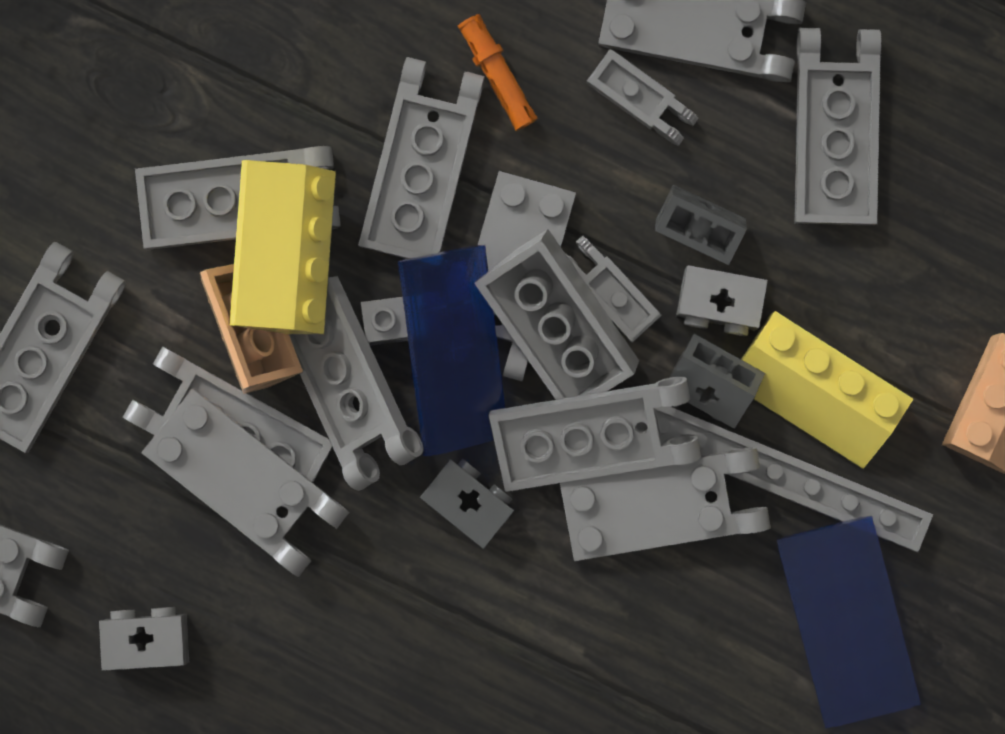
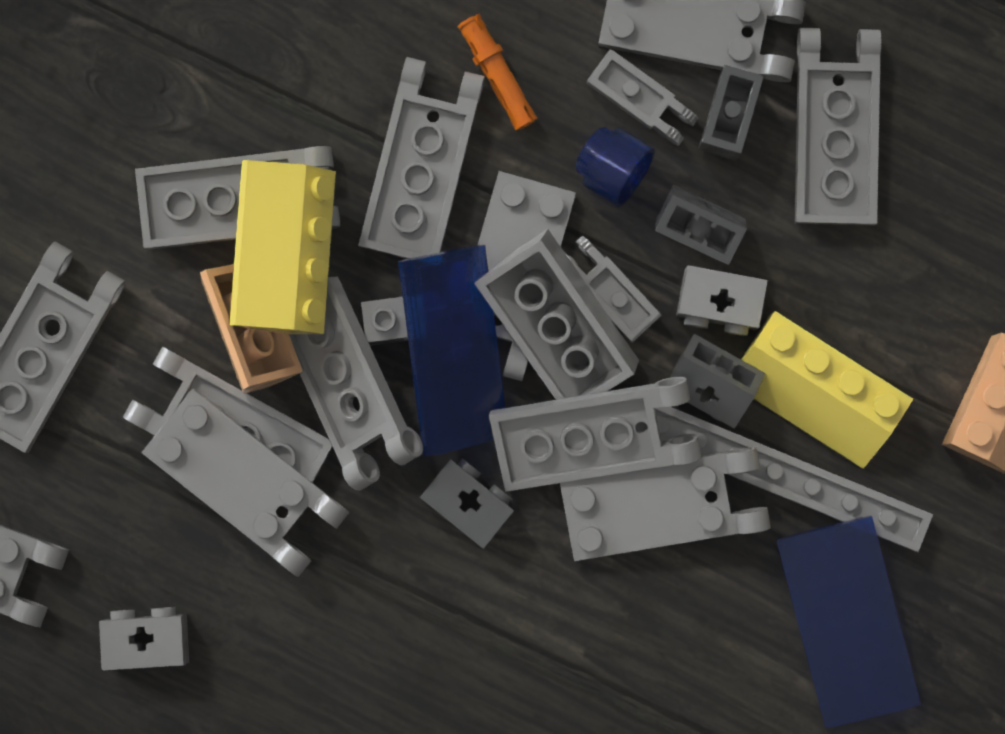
(614, 164): none -> clear blue piece
(730, 112): none -> dark grey brick

